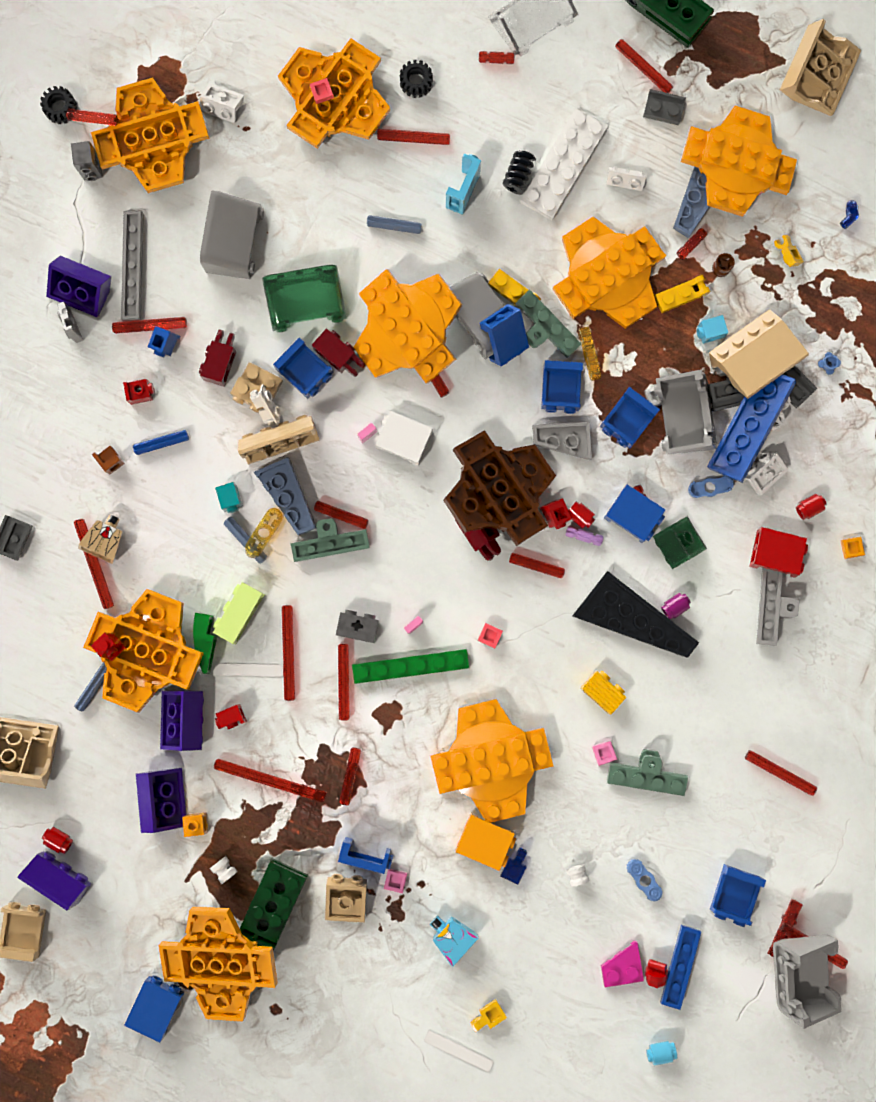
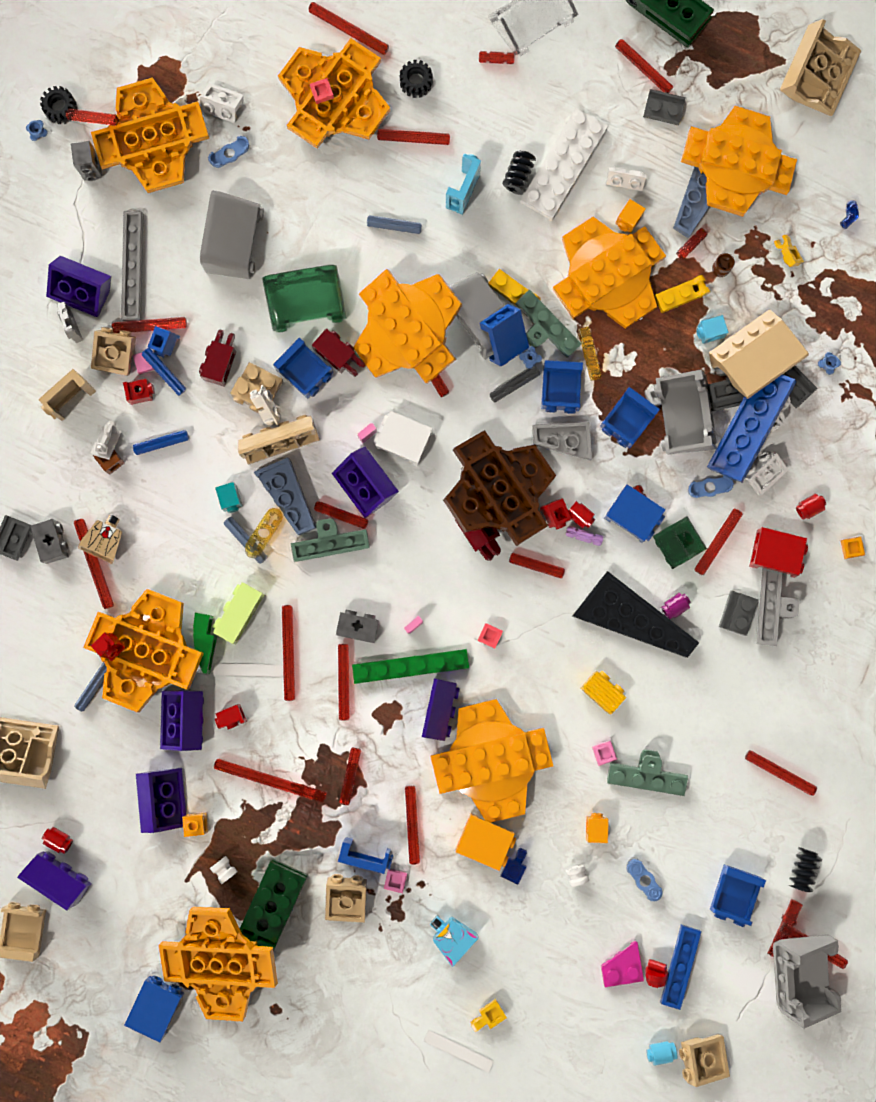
(32, 126): none -> medium blue plate
(42, 536): none -> flat silver brick
(63, 392): none -> tan panel
(106, 441): none -> white hinge
(112, 351): none -> tan plate
(141, 364): none -> bright pink tile
(163, 371): none -> blue axle
(240, 147): none -> medium blue piece
(348, 28): none -> clear red axle
(364, 482): none -> dark purple slope
(412, 825): none -> clear red axle
(440, 710): none -> dark purple slope
(514, 384): none -> dark grey axle
(529, 363): none -> medium blue plate
(596, 828): none -> light orange brick
(630, 216): none -> light orange brick
(704, 1060): none -> tan plate
(718, 541): none -> clear red axle
(738, 613): none -> dark grey plate
(805, 870): none -> black piece

